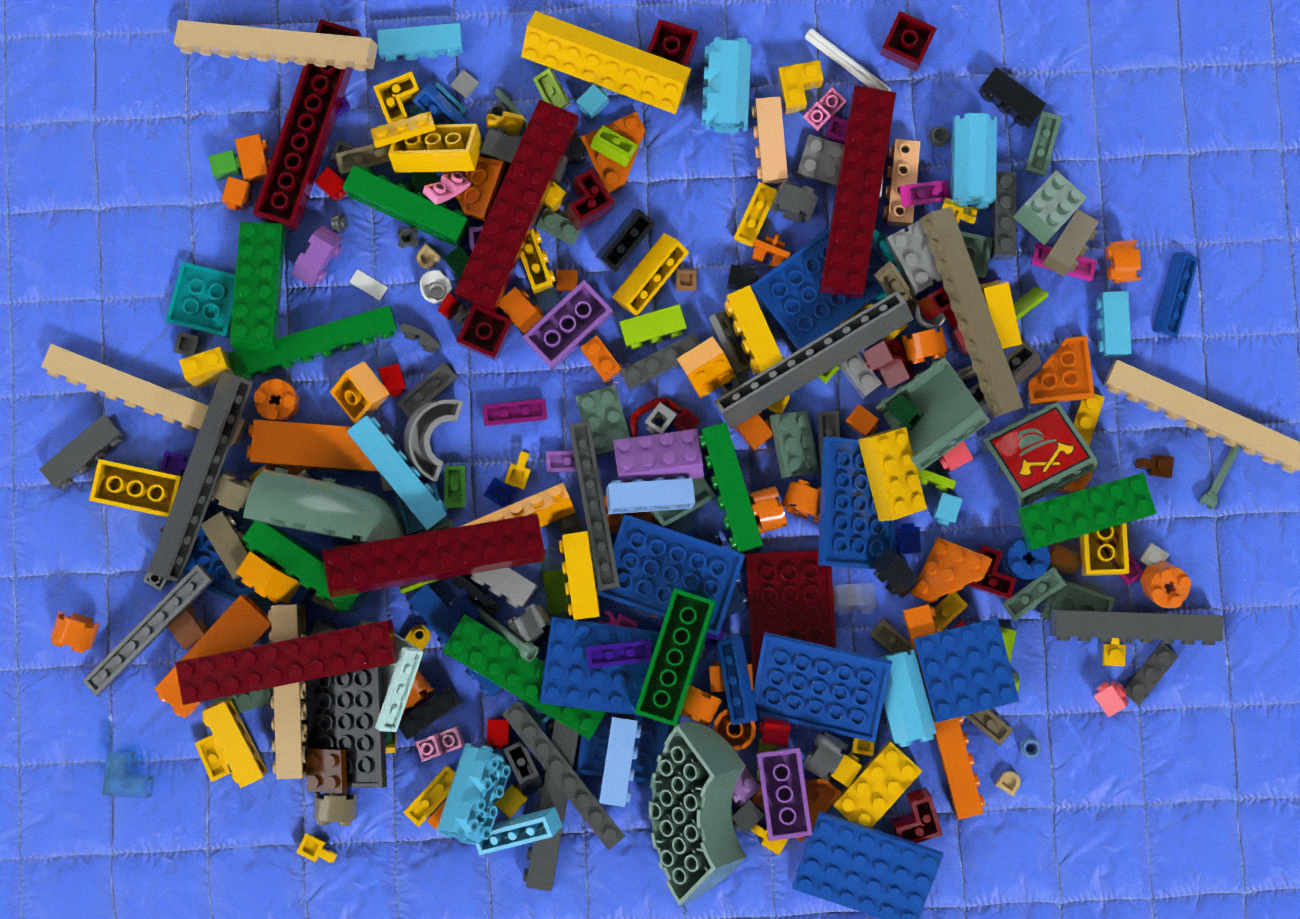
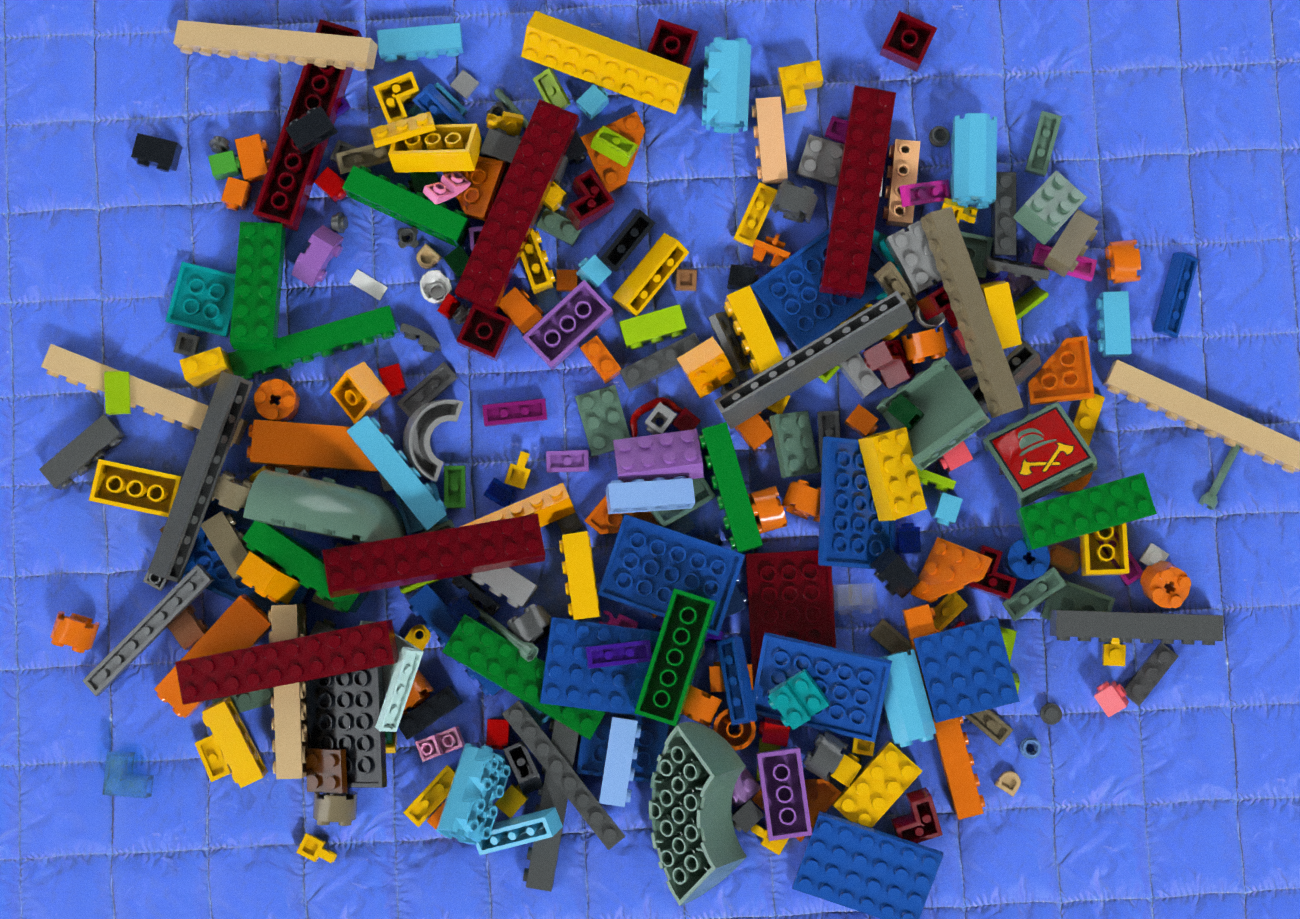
(117, 392): none -> lime slope
(156, 152): none -> black brick
(173, 463): dark purple plate -> none
(219, 144): none -> dark grey plate
(311, 129): none -> black brick
(555, 591): clear neon green plate -> none
(593, 271): none -> medium azure brick
(594, 506): dark grey plate -> none
(797, 699): none -> teal plate
(824, 109): bright pink slope -> none
(845, 61): white axle -> none
(1011, 98): black brick -> none
(1017, 268): none -> dark grey plate
(1018, 284): none -> clear purple bracket
(1050, 713): none -> dark grey plate
(1158, 465): reddish brown plate -> none

